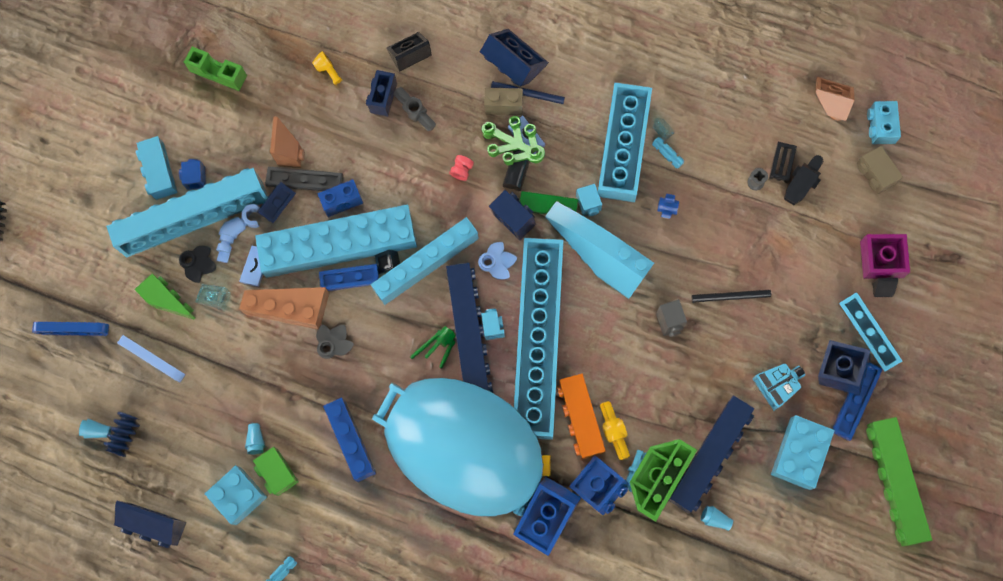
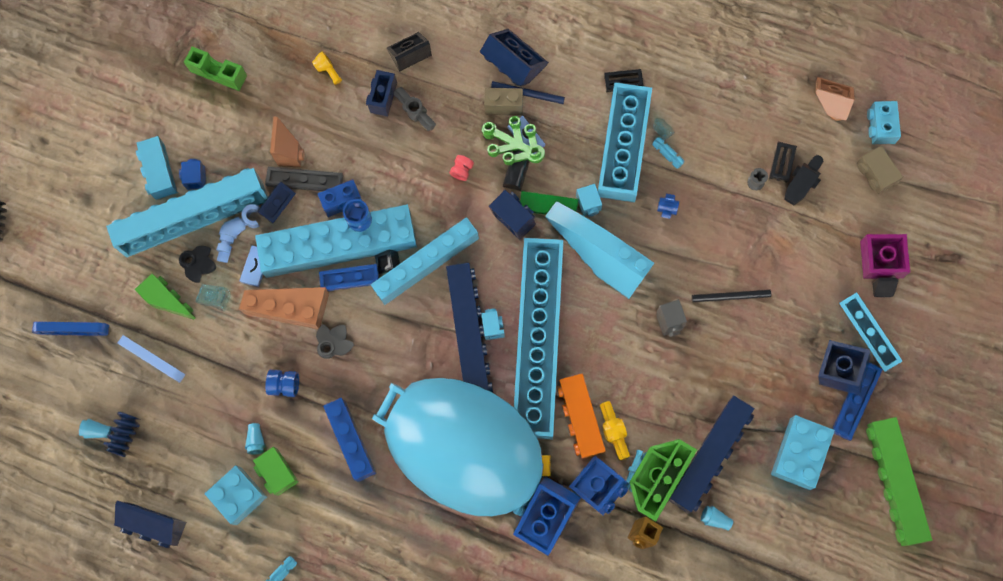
(278, 382): none -> blue wheel
(357, 215): none -> blue wheel
(444, 338): green plant -> none
(500, 261): light blue plate -> none
(638, 72): none -> black tile
(645, 533): none -> pearl gold brick
(779, 384): medium azure torso -> none

